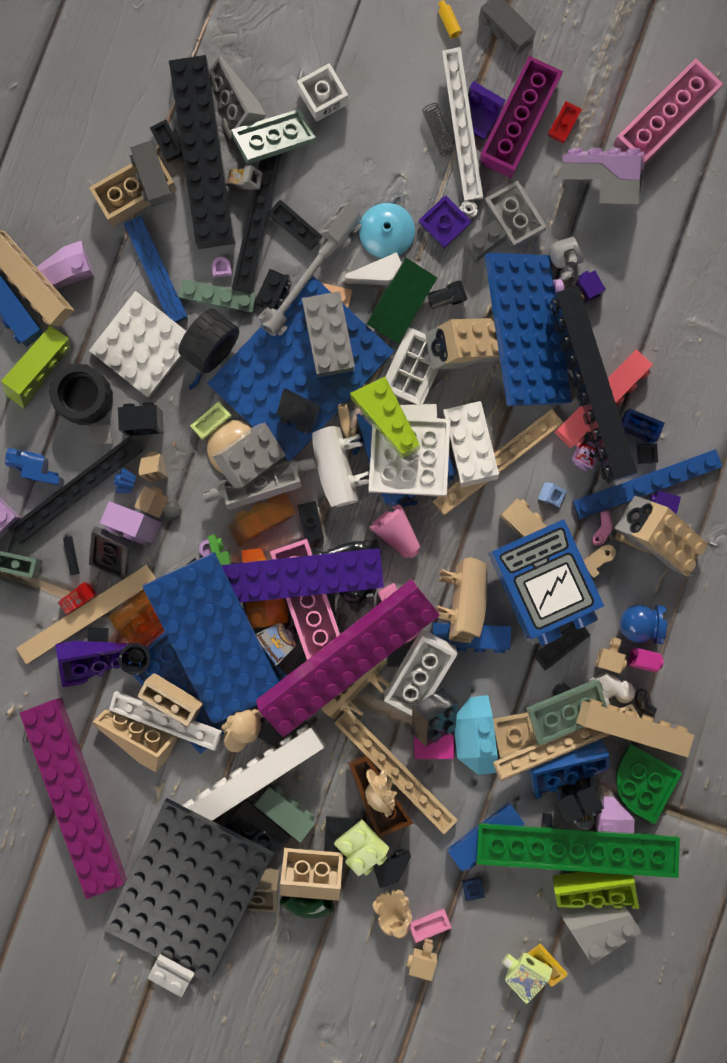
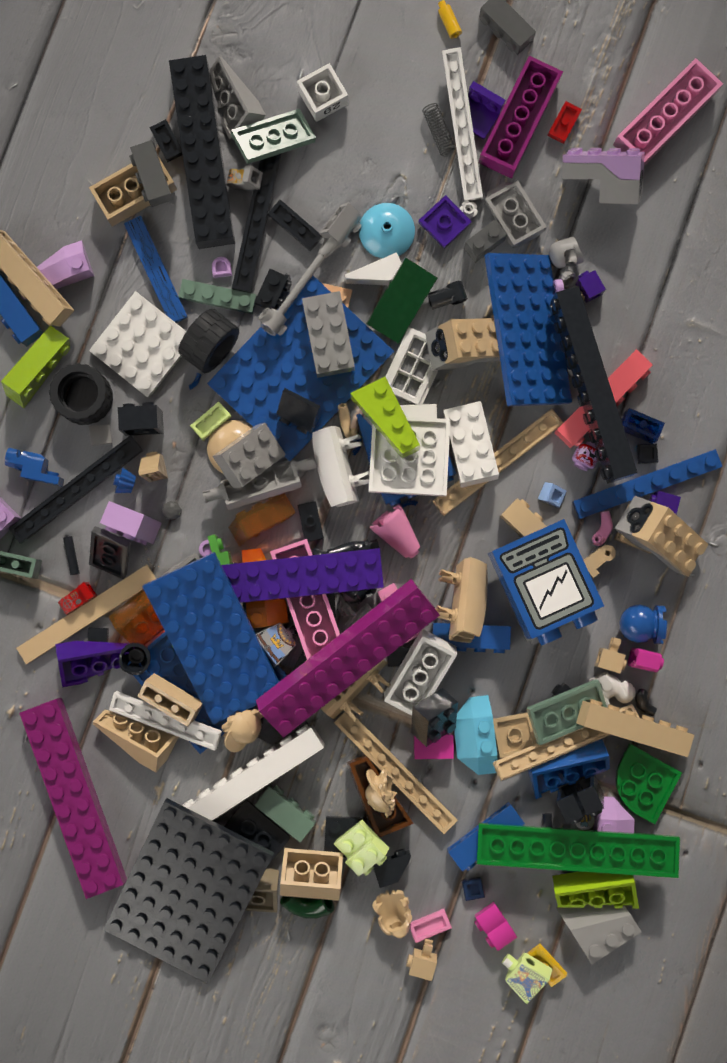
(152, 501): tan brick -> none
(170, 975): white plate -> none
(495, 926): none -> dark pink brick
(560, 647): black plate -> none

